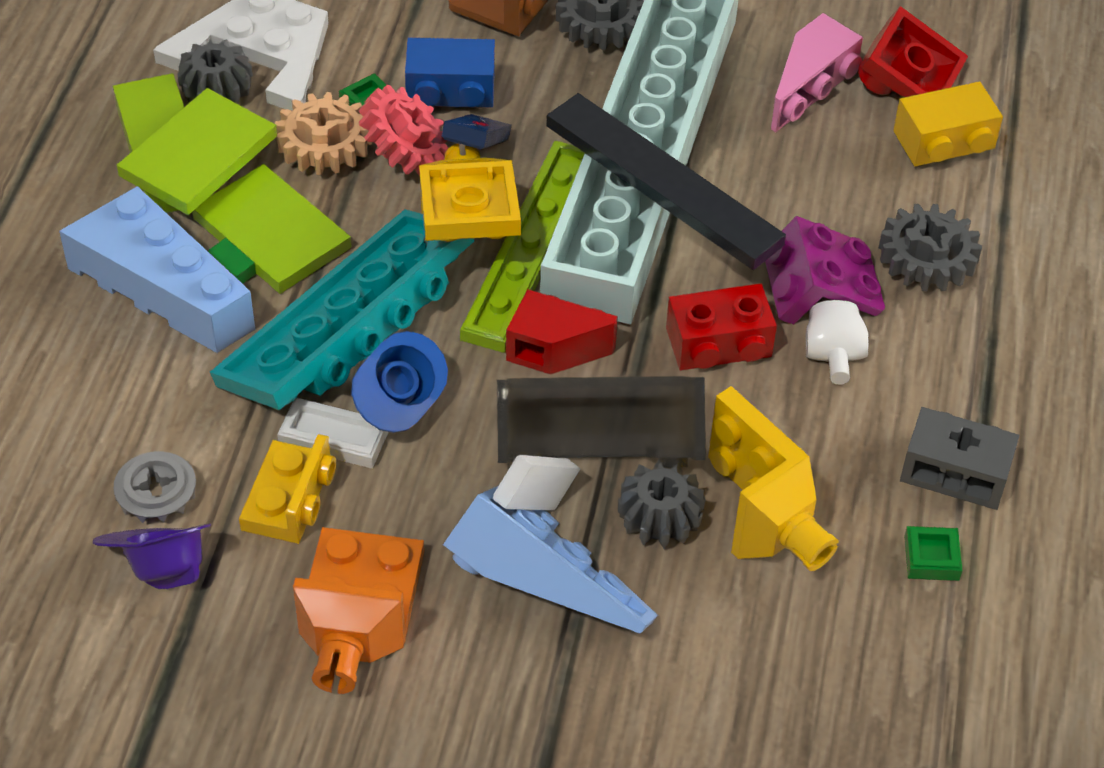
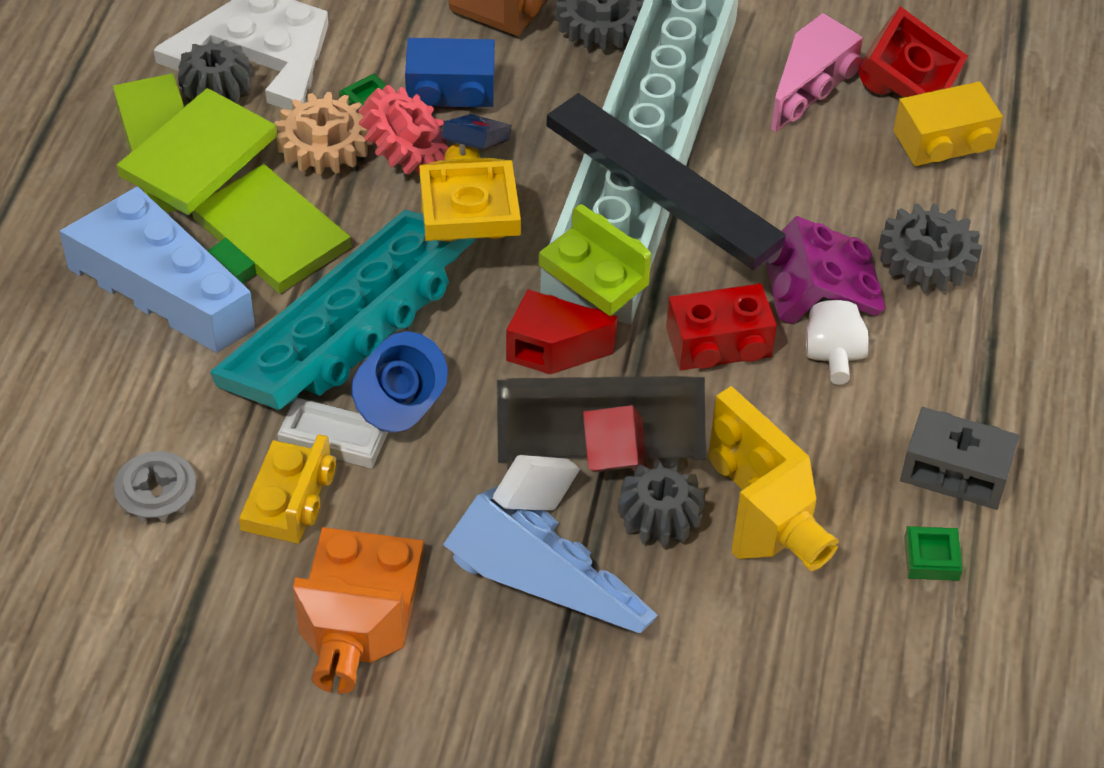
(160, 555): dark purple piece -> none
(521, 256): lime tile -> none
(598, 261): none -> lime bracket
(614, 439): none -> panel

